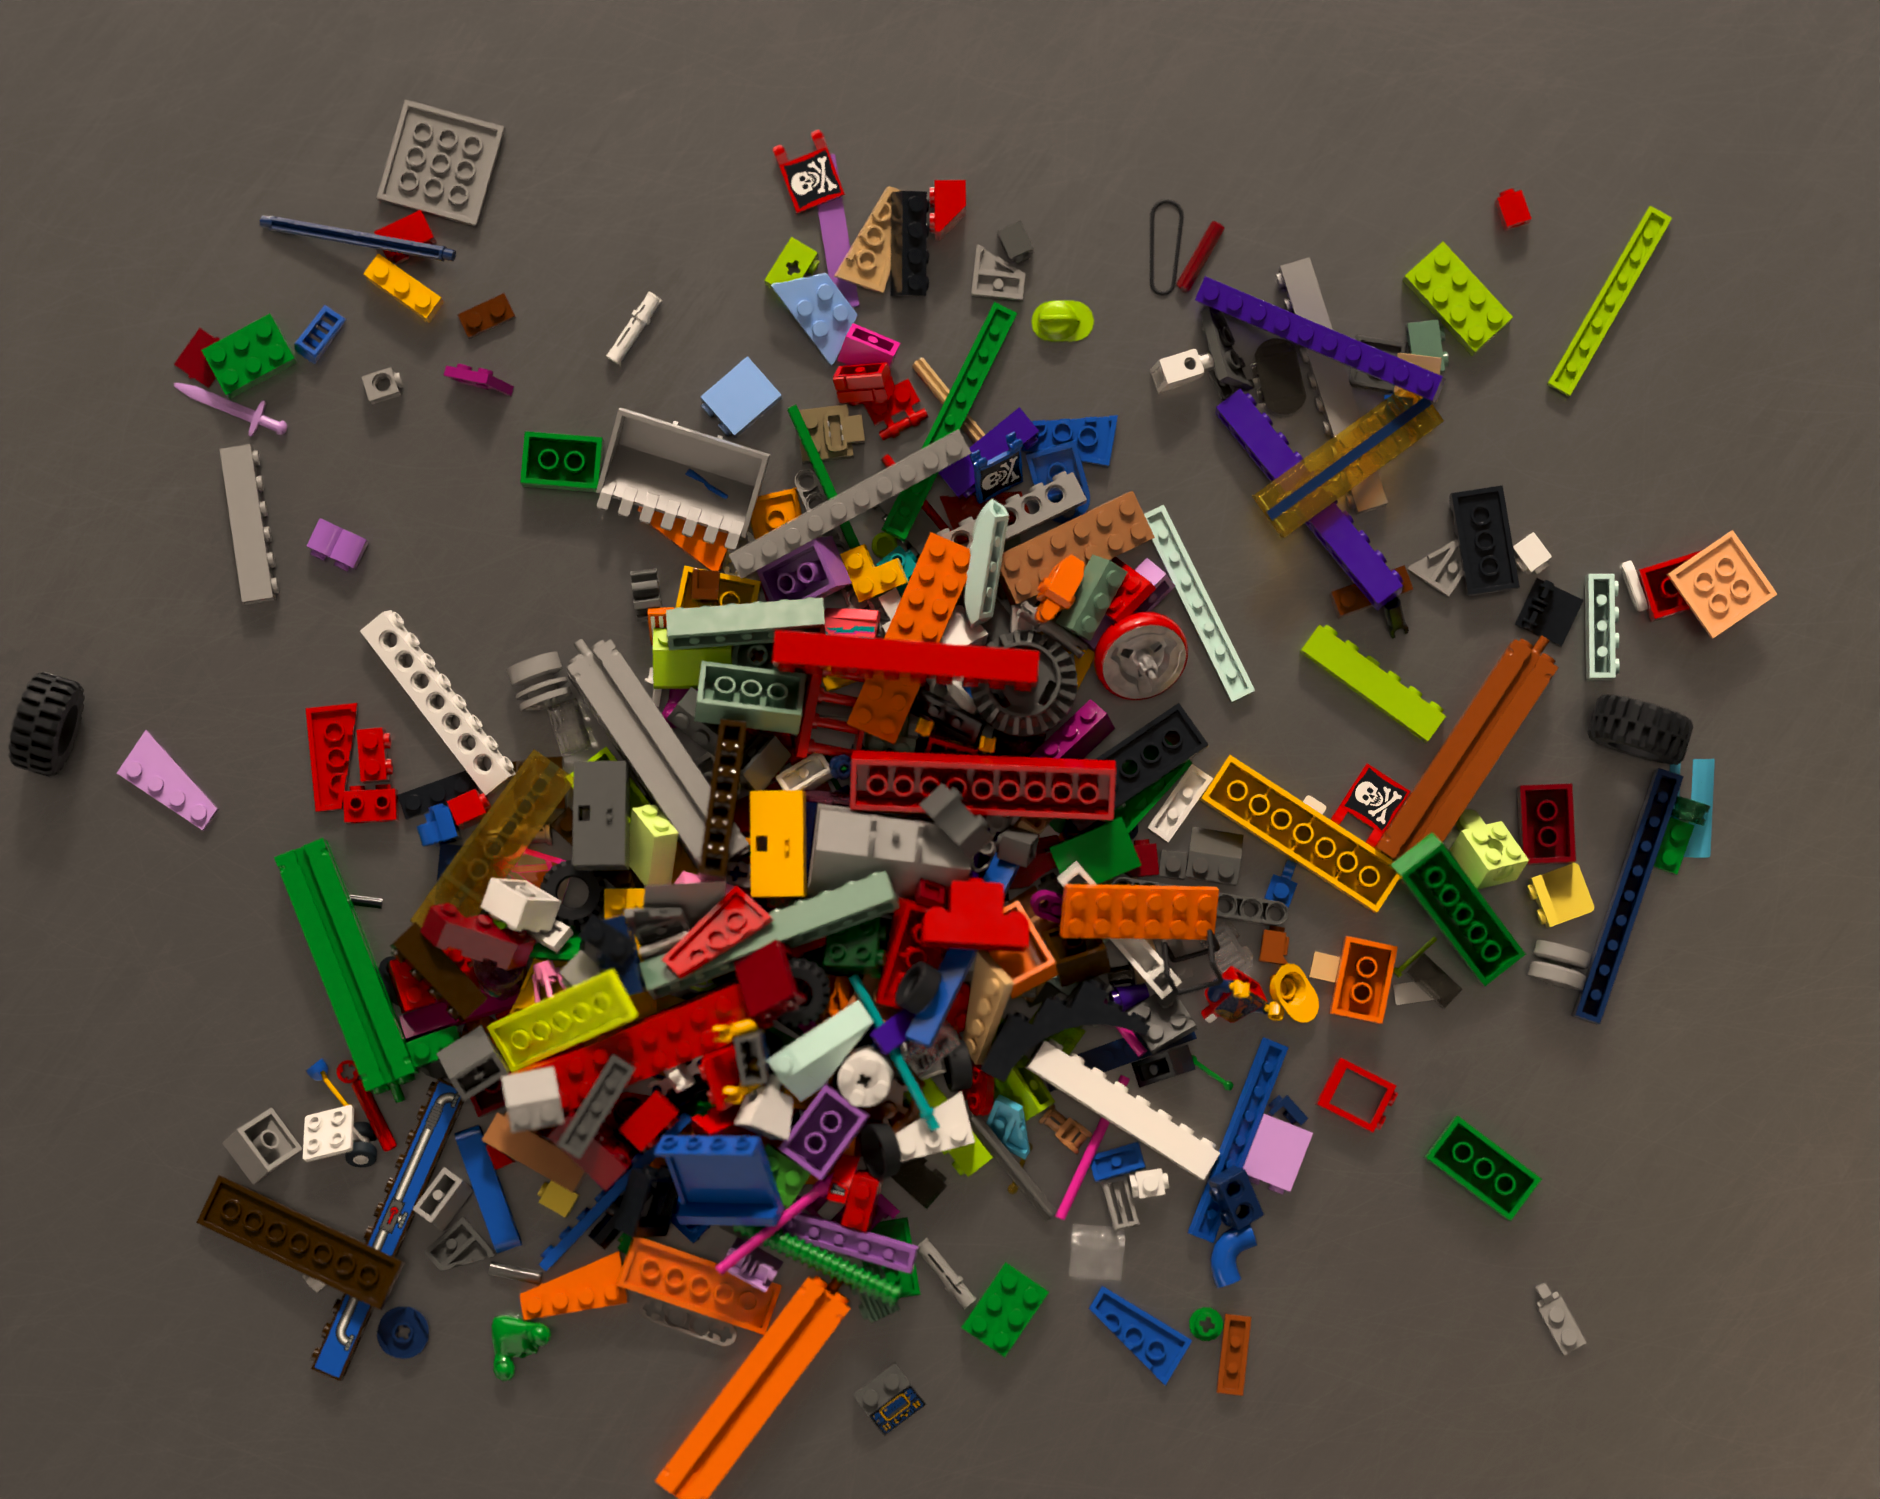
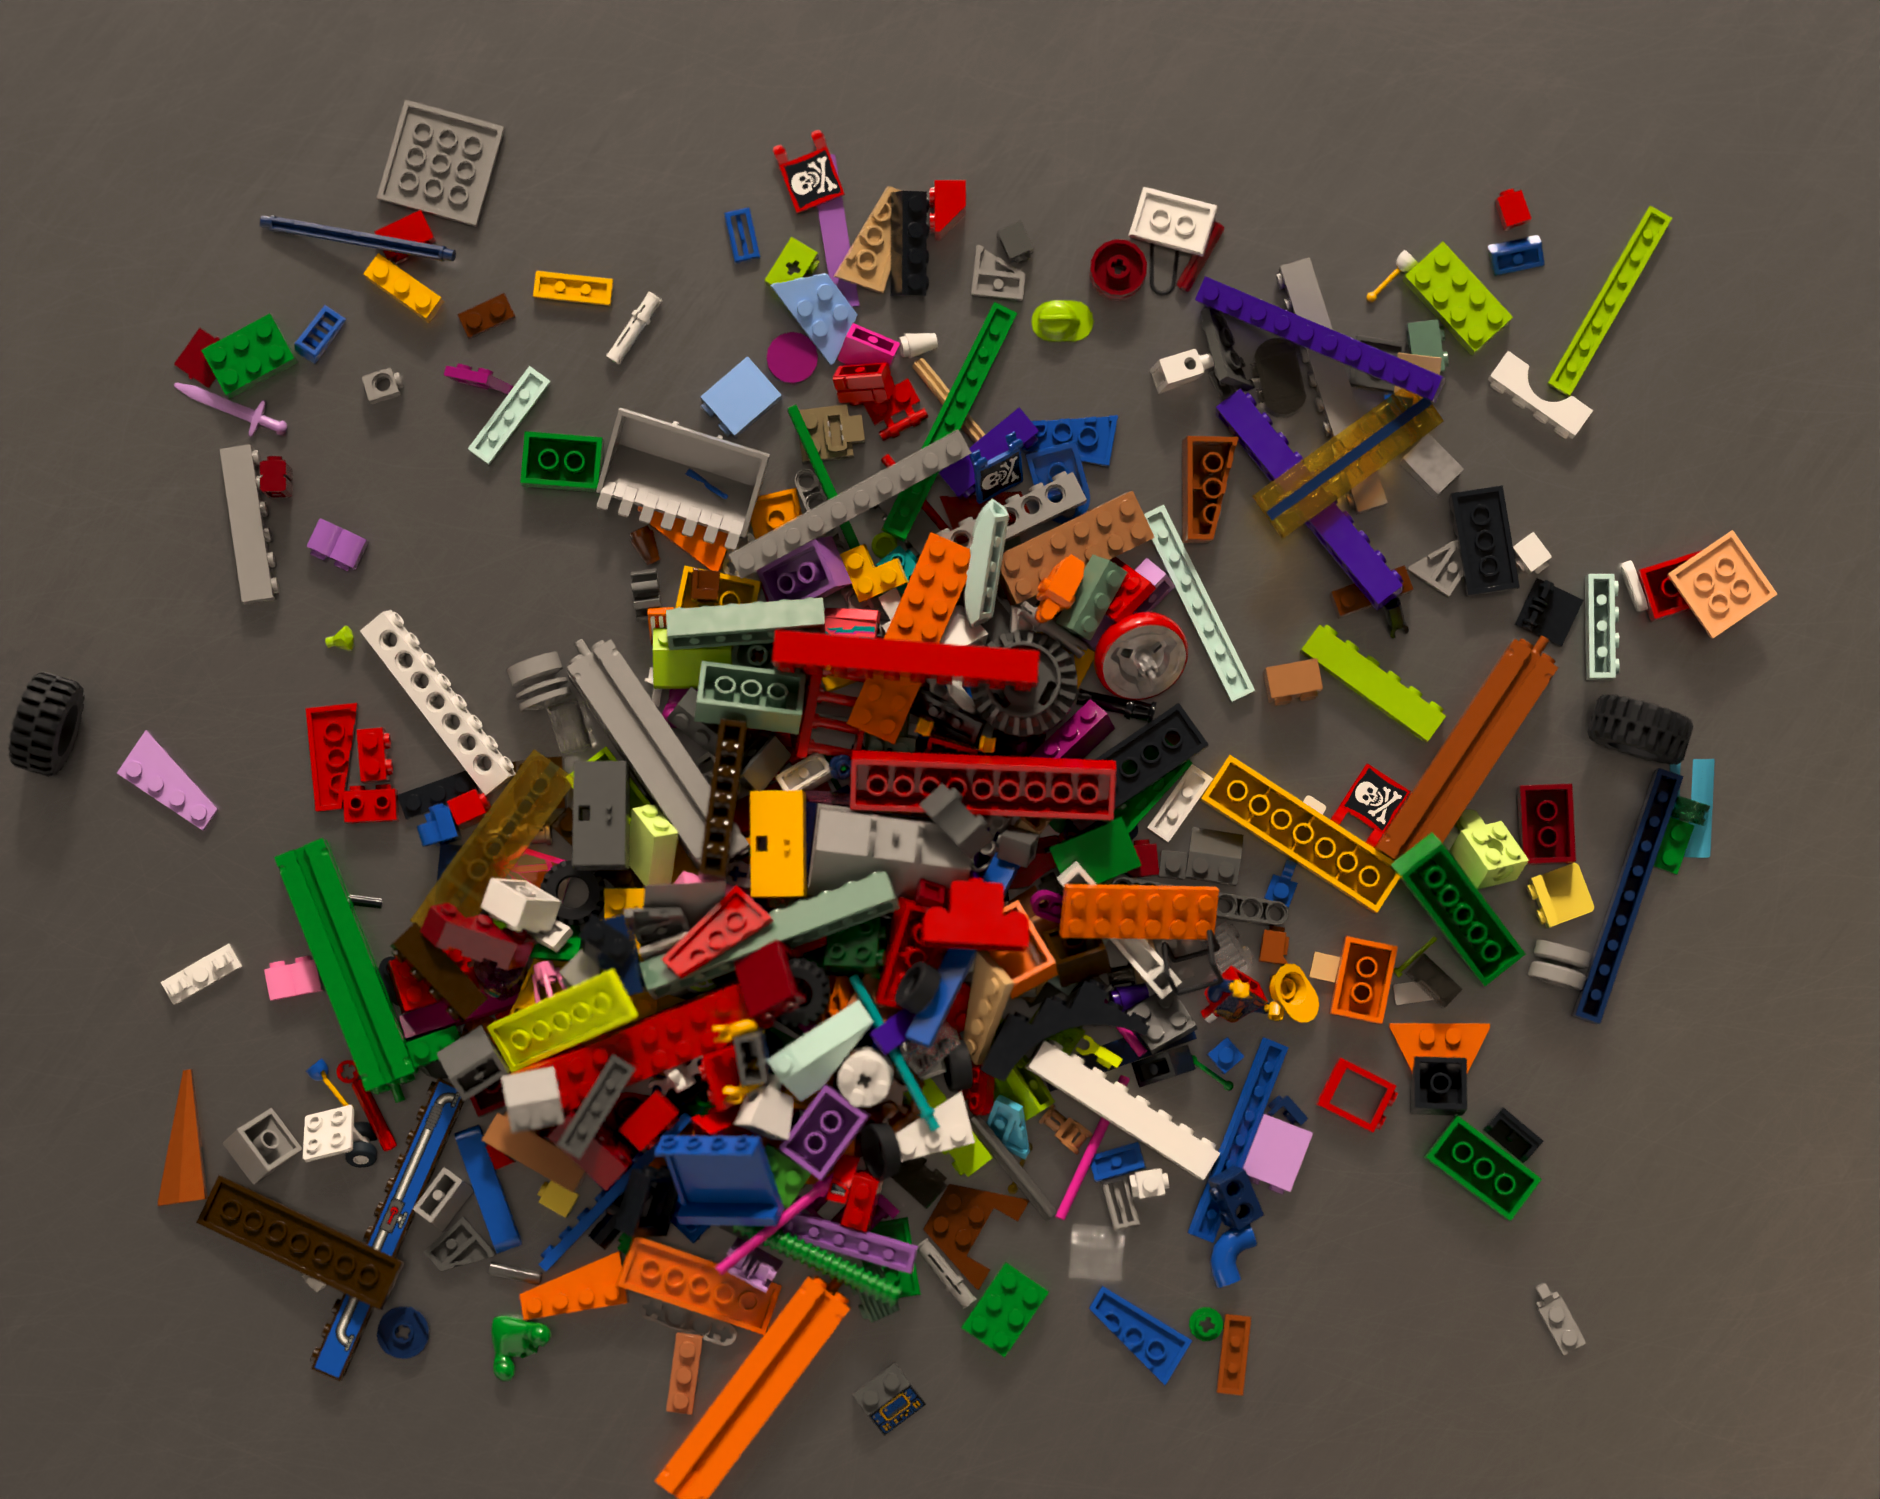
(184, 1168): none -> dark orange wedge
(201, 974): none -> white plate
(276, 478): none -> dark red brick
(292, 979): none -> bright pink brick
(342, 639): none -> lime rock
(509, 415): none -> light aqua plate
(573, 288): none -> yellow plate
(645, 544): none -> reddish brown cone
(684, 1373): none -> nougat plate
(746, 257): none -> blue tile
(792, 357): none -> magenta tile
(916, 344): none -> white cone
(959, 1221): none -> reddish brown wing
(1105, 1056): none -> neon yellow plate
(1122, 255): none -> dark red wheel
(1129, 708): none -> black pin
(1173, 221): none -> white tile
(1204, 483): none -> dark orange wedge
(1225, 1055): none -> blue brick
(1293, 681): none -> medium nougat brick
(1404, 263): none -> hinge
(1431, 466): none -> flat silver piece
(1439, 1040): none -> orange wing
(1439, 1086): none -> black slope
(1512, 378): none -> white arch
(1513, 1135): none -> black hinge
(1516, 255): none -> blue slope

